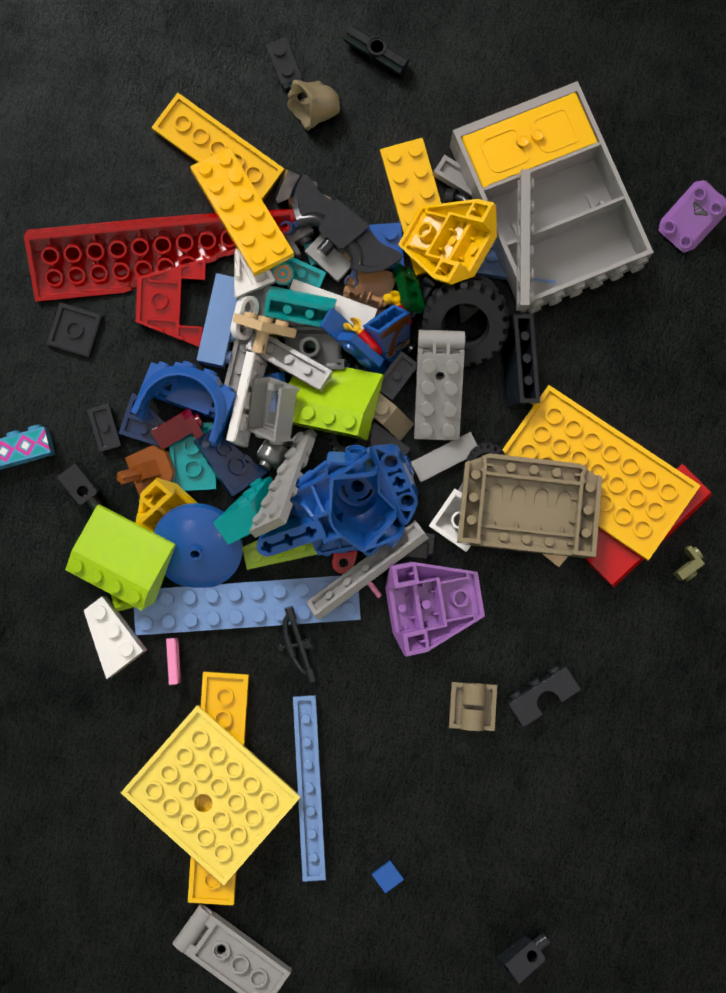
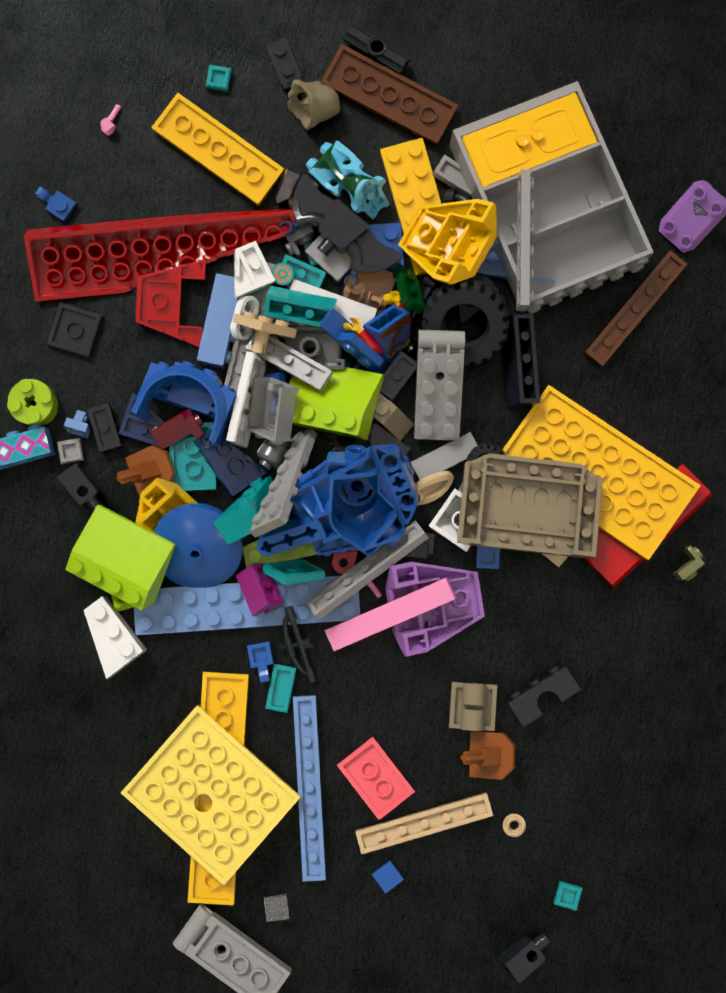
(21, 397): none -> lime brick
(58, 205): none -> blue plate
(70, 451): none -> light grey tile
(78, 425): none -> medium blue tile
(106, 124): none -> bright pink hand
(173, 661): bright pink tile -> none
(218, 78): none -> teal tile
(242, 212): yellow plate -> none
(259, 590): none -> magenta hinge
(261, 656): none -> blue plate
(276, 907): none -> clear tile
(280, 688): none -> teal tile
(293, 571): none -> teal tile
(359, 185): none -> medium azure hips
(375, 778): none -> coral plate
(389, 94): none -> reddish brown plate
(390, 614): none -> bright pink tile
(424, 823): none -> tan plate
(433, 486): none -> tan arm
(487, 557): none -> blue plate
(489, 755): none -> dark orange piece
(514, 832): none -> tan plate
(567, 895): none -> teal tile
(635, 308): none -> reddish brown plate

